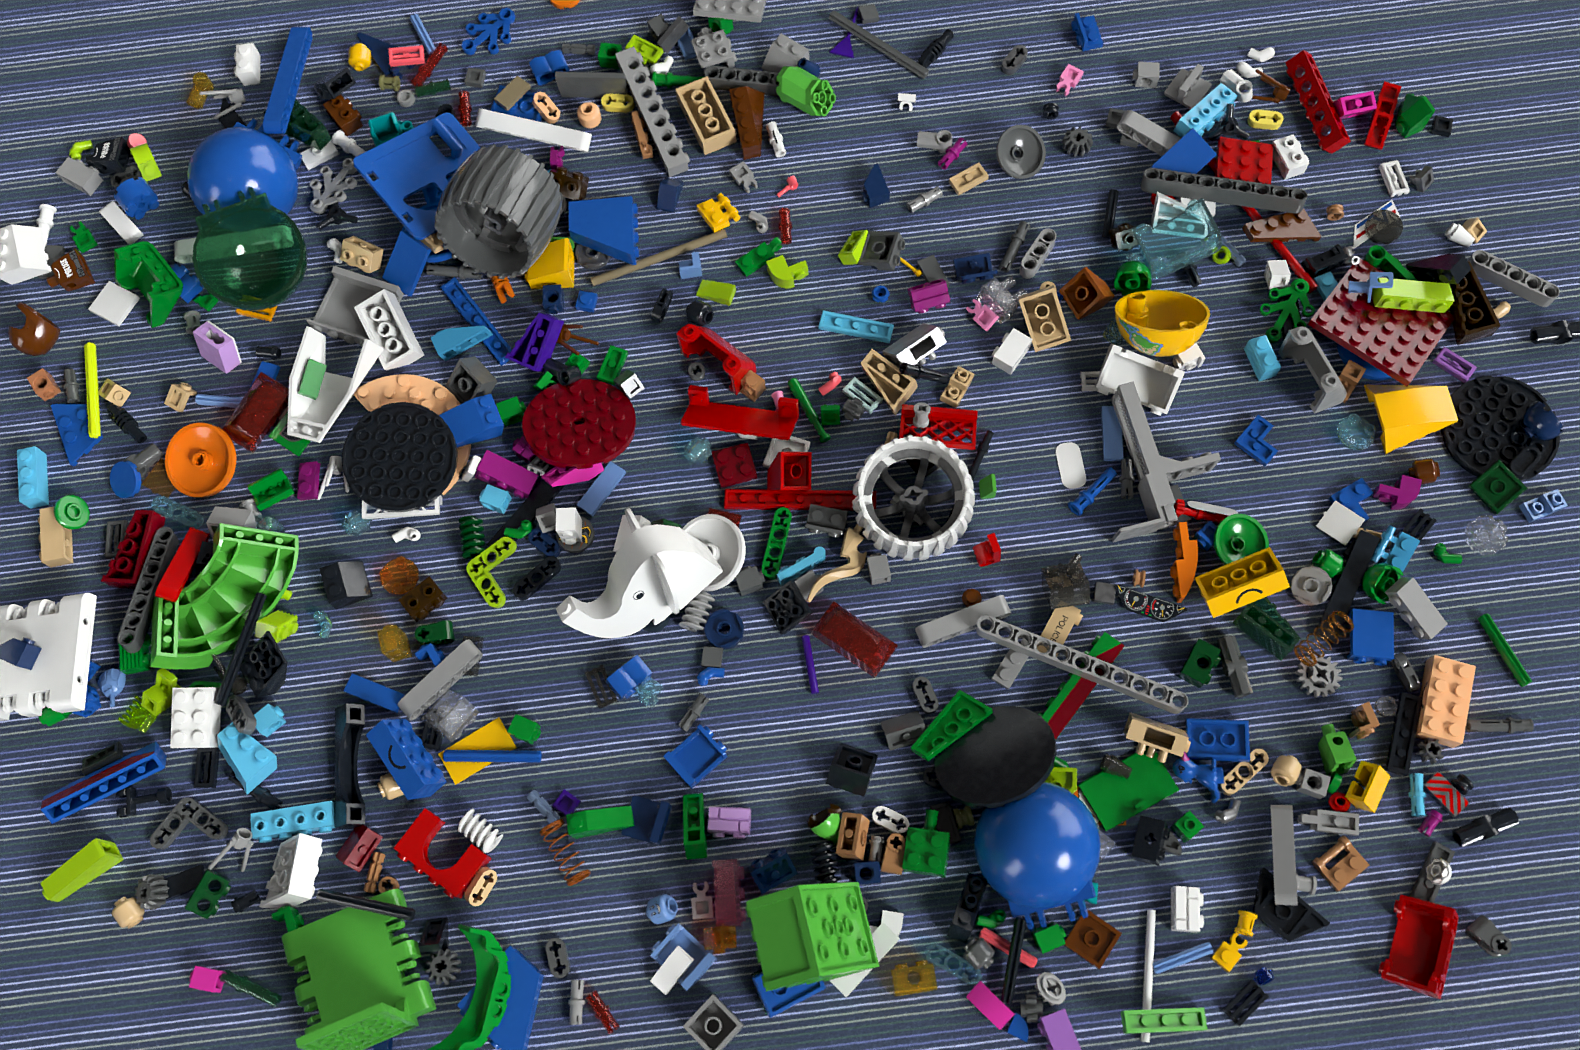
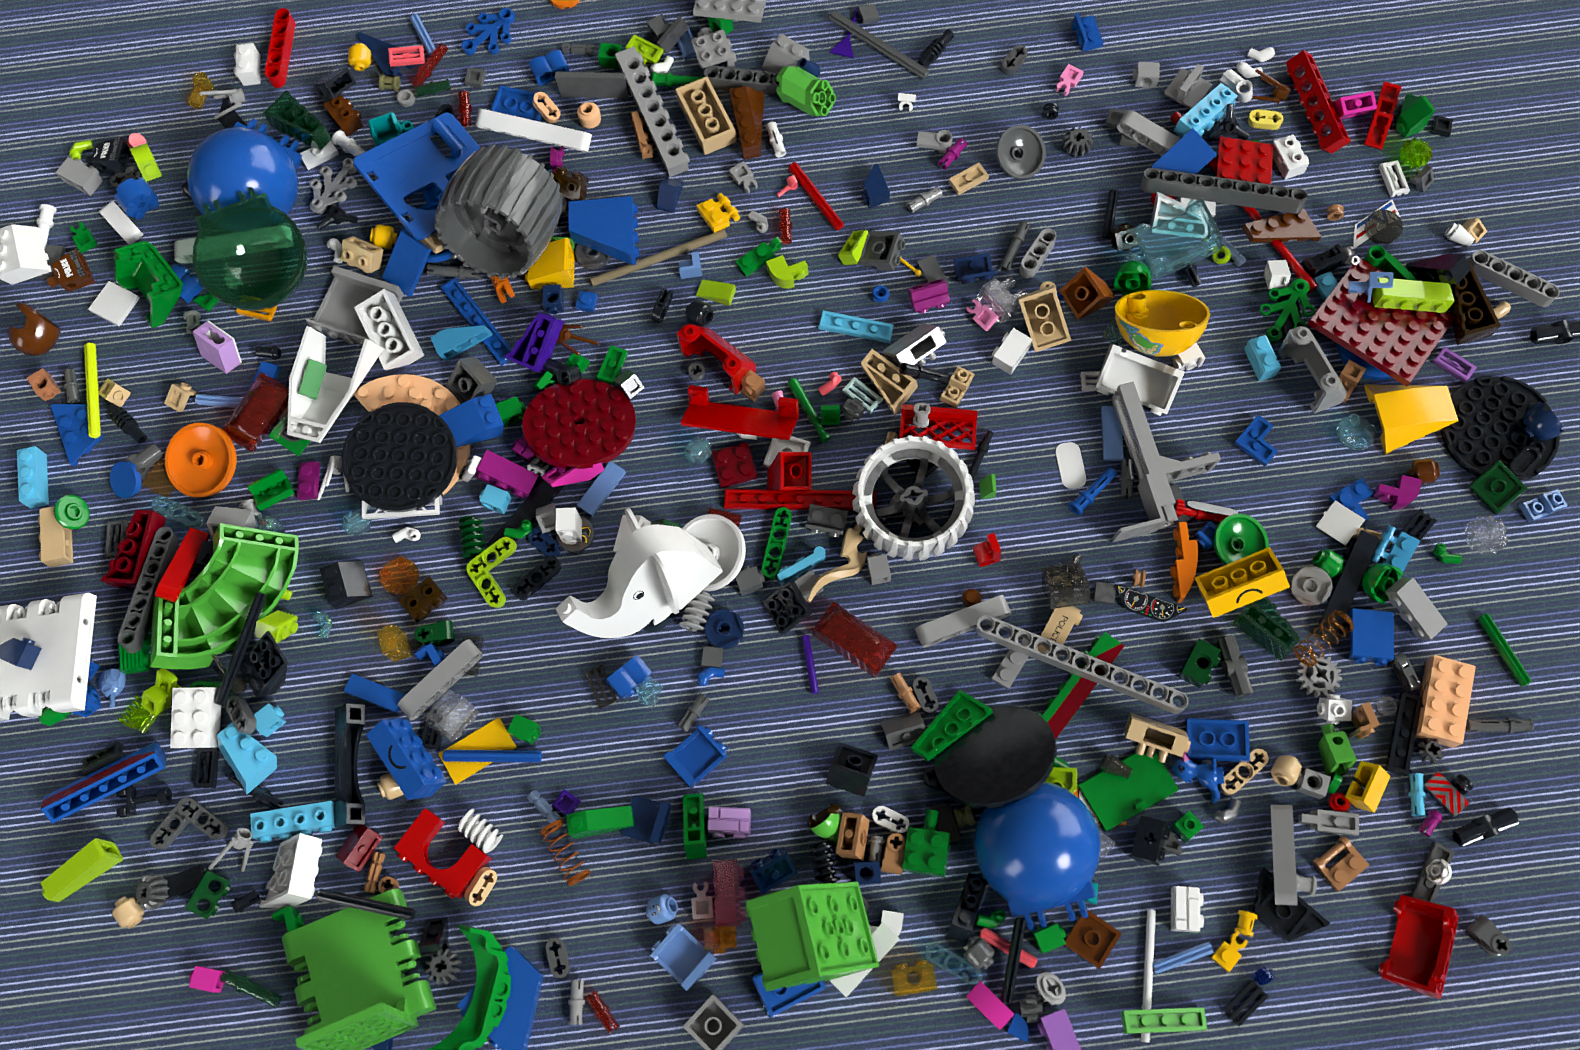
(280, 48): none -> red beam
(287, 81): blue beam -> none
(383, 236): none -> yellow head
(512, 93): dark tan tile -> none
(617, 103): light yellow beam -> none
(672, 970): white slope -> none
(816, 196): none -> red axle
(905, 692): none -> medium nougat pin
(1334, 709): none -> white brick
(1415, 153): none -> clear neon green gear

